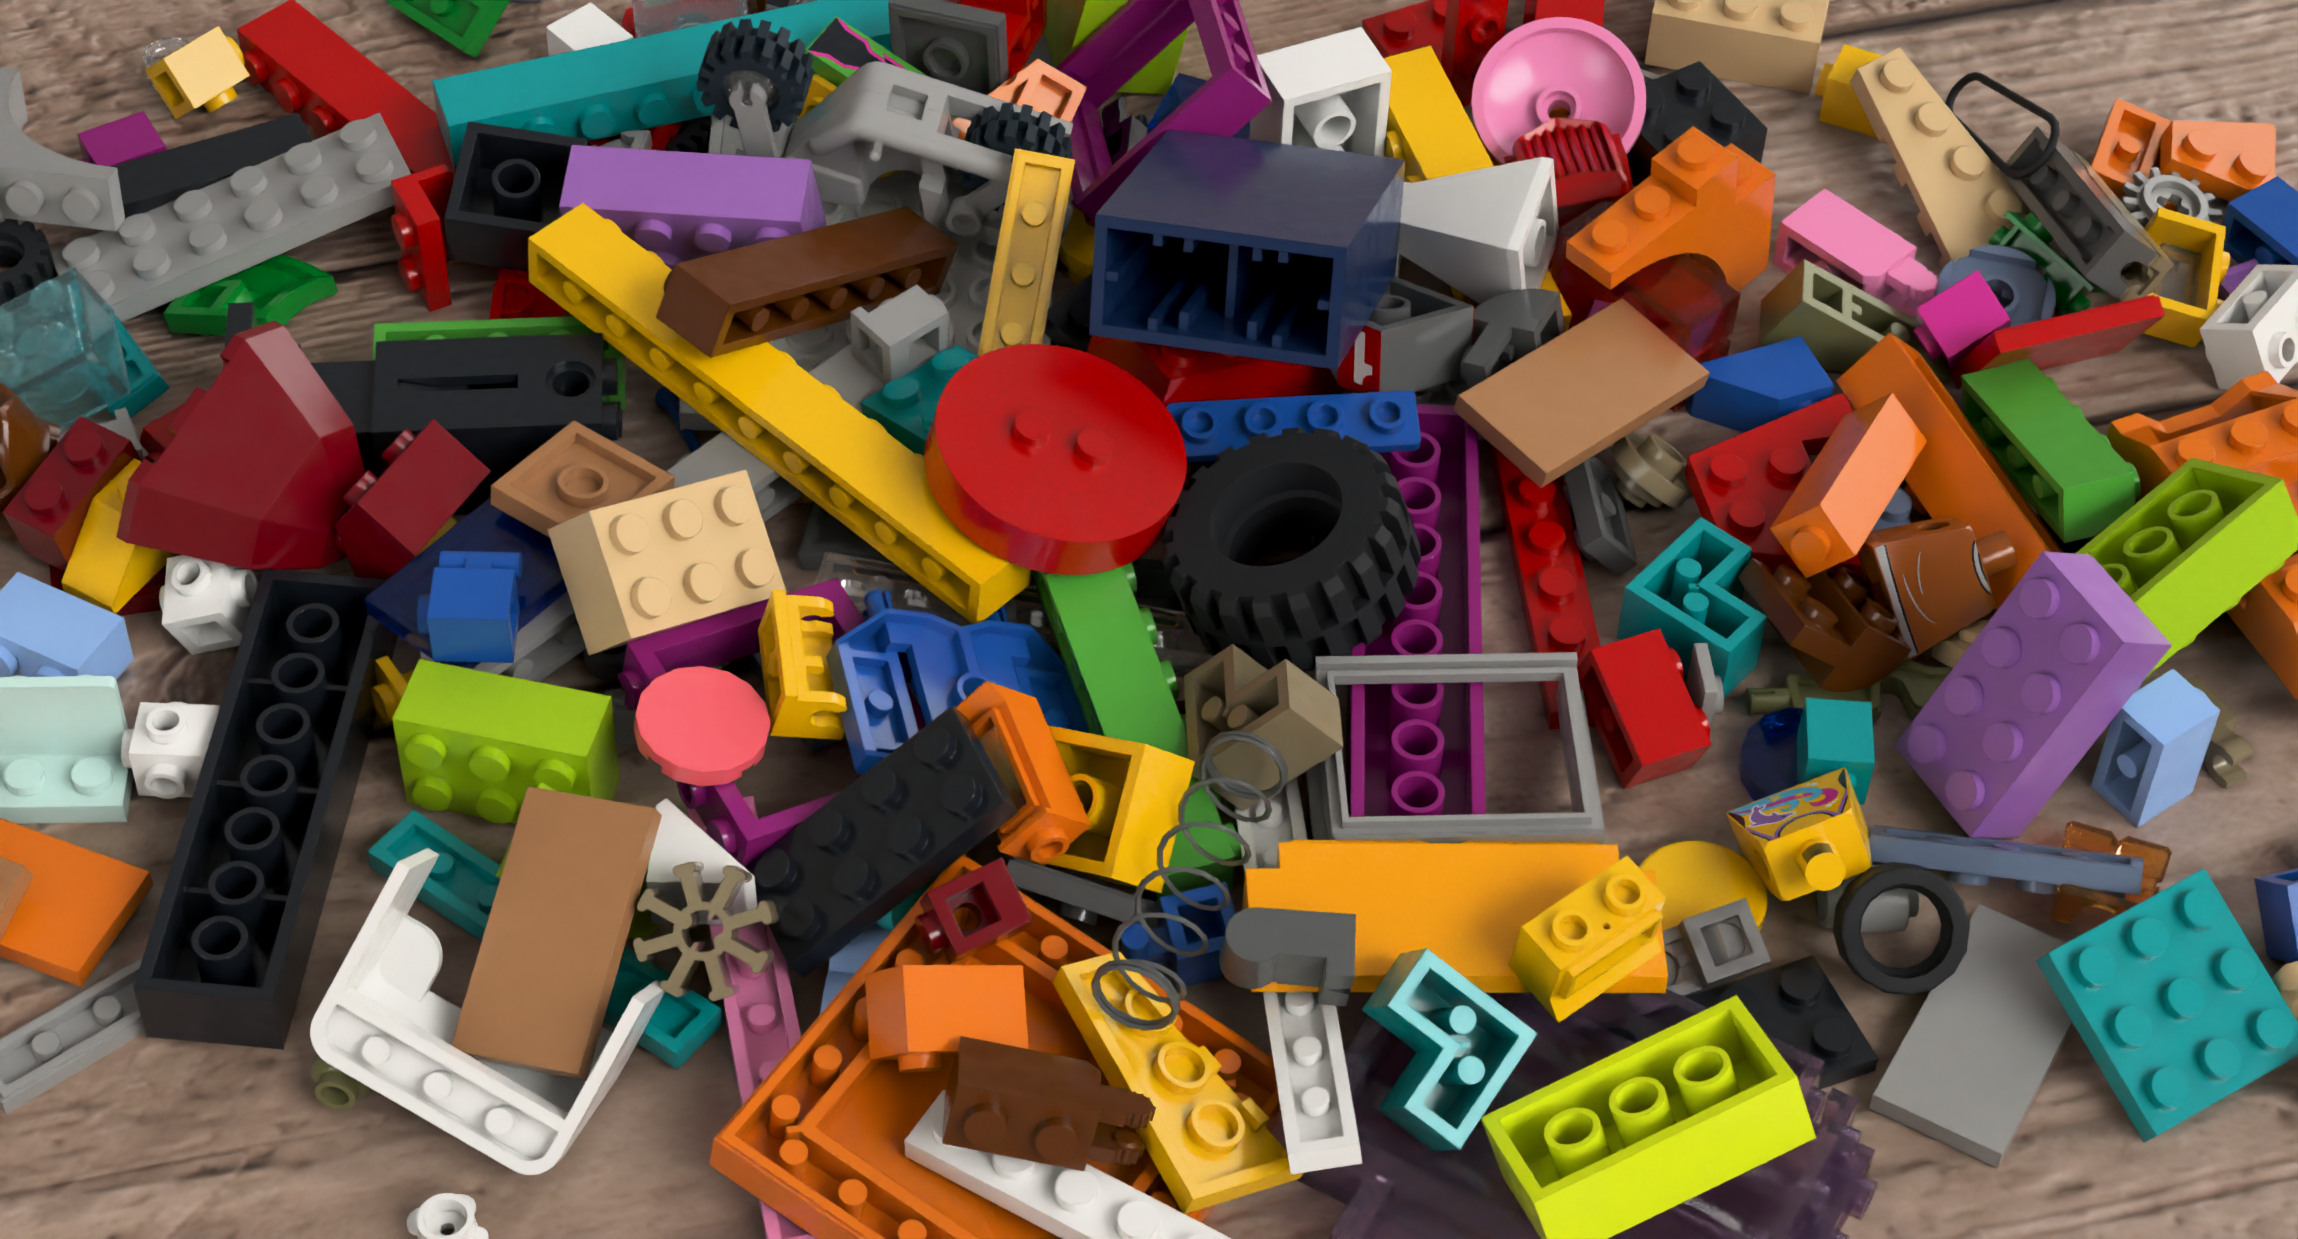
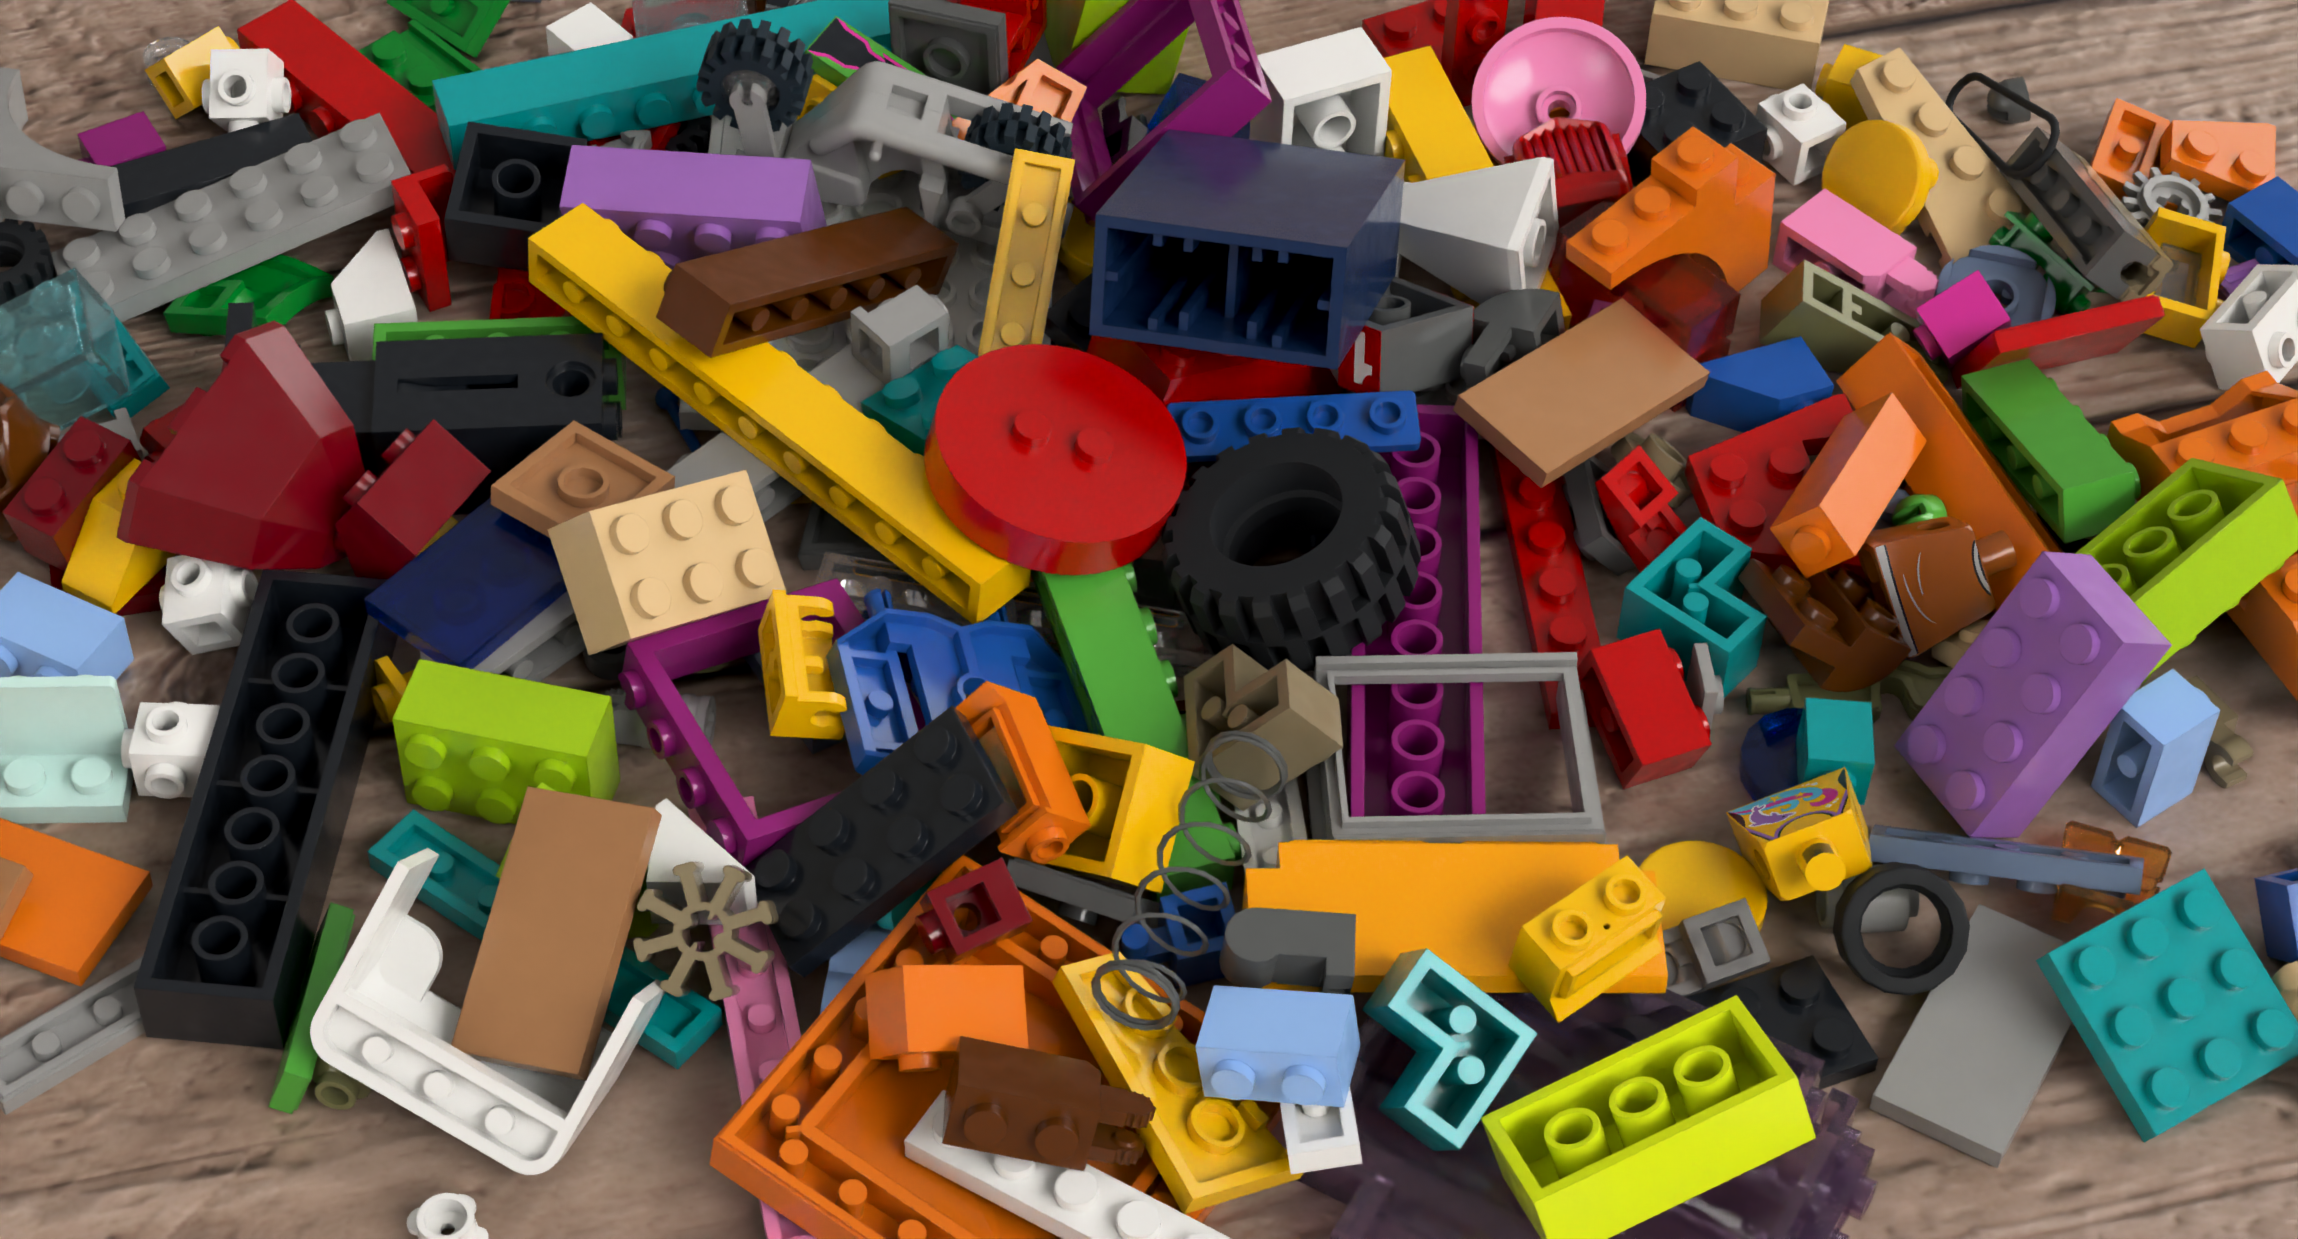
(245, 88): none -> white brick
(323, 964): none -> bright green tile
(369, 293): none -> white slope
(417, 59): none -> green plate
(472, 607): blue brick -> none
(701, 725): coral tile -> none
(1278, 1046): none -> light blue brick
(1637, 506): none -> red slope
(1798, 132): none -> white brick
(1881, 172): none -> yellow tile
(1908, 509): none -> bright green hinge
(2006, 110): none -> dark grey hinge

